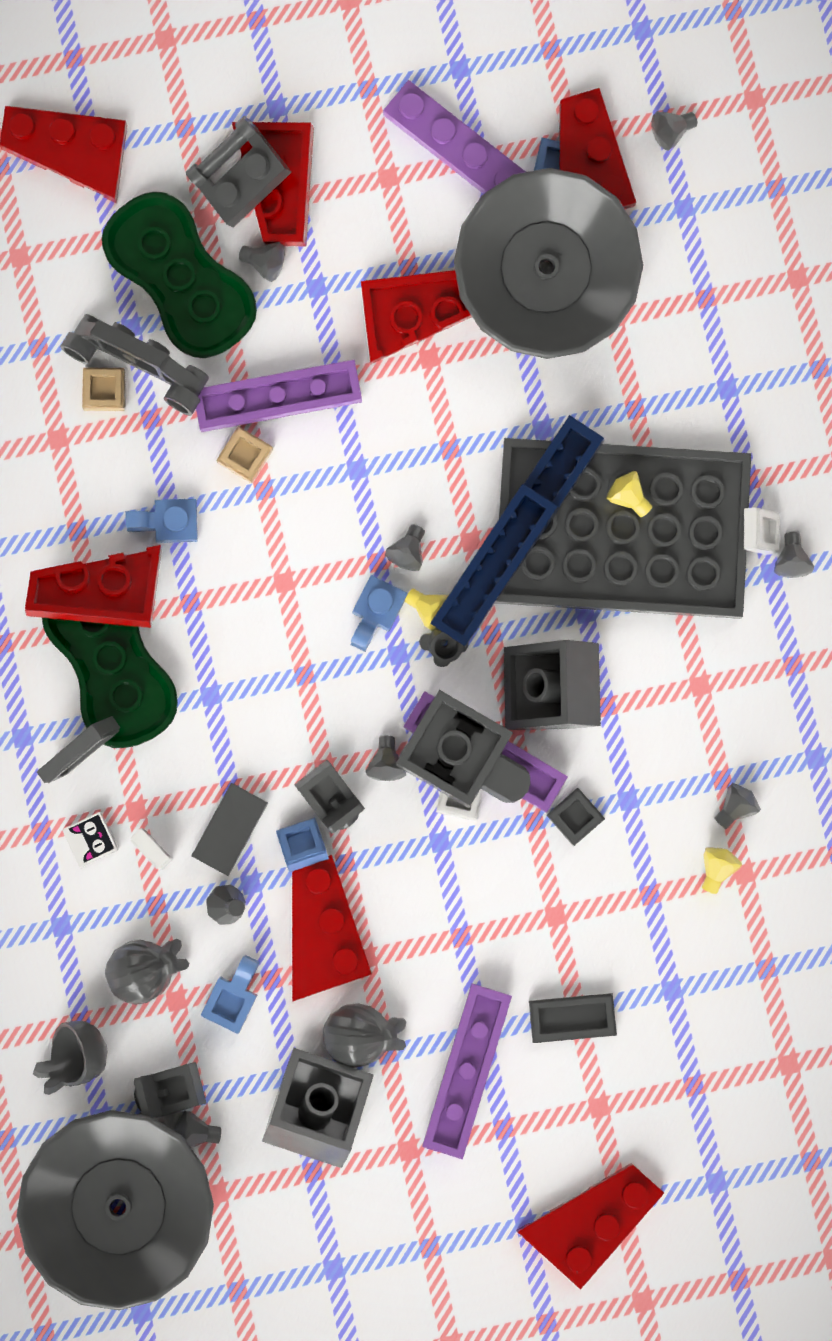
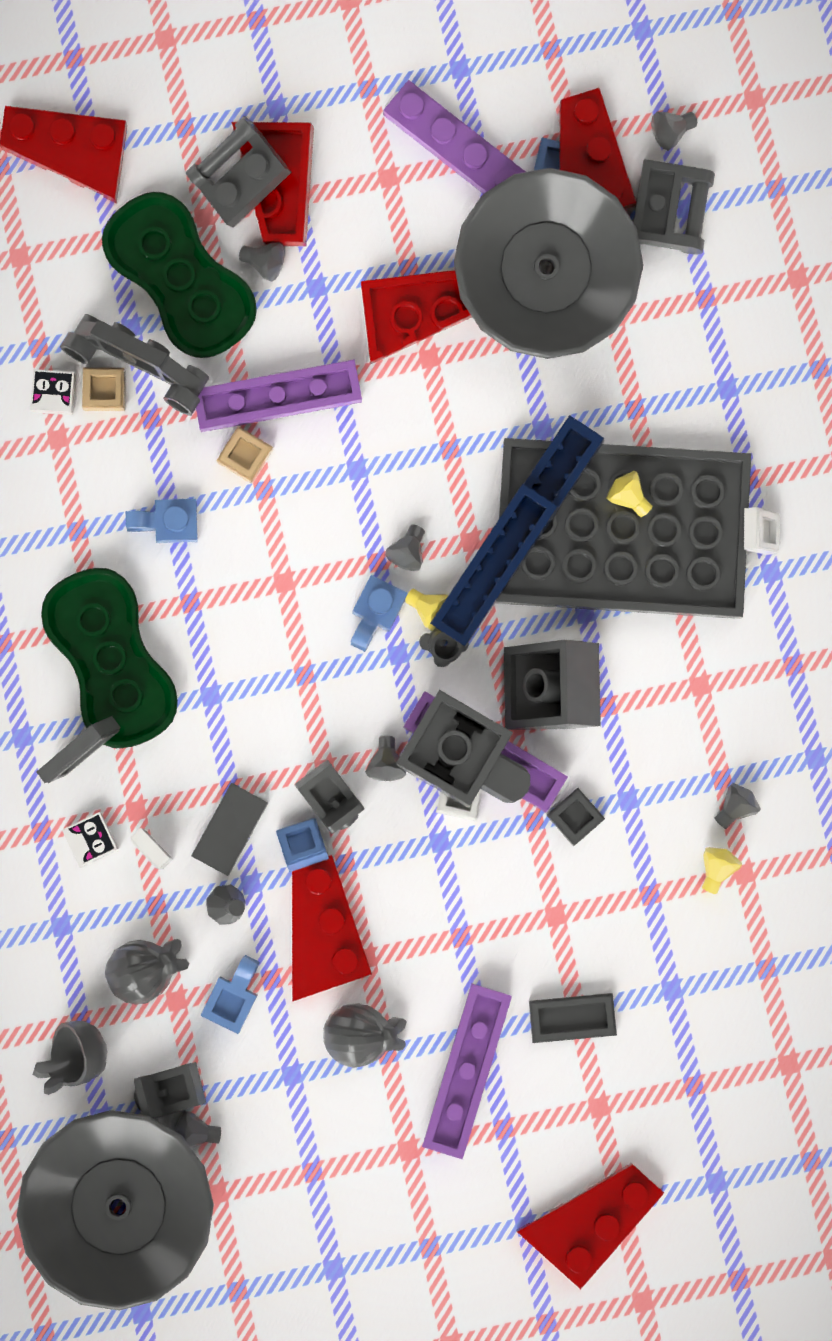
(53, 392): none -> tile
(100, 591): red wing -> none
(318, 1108): dark grey slope -> none
(659, 202): none -> dark grey plate
(793, 560): dark grey rock -> none

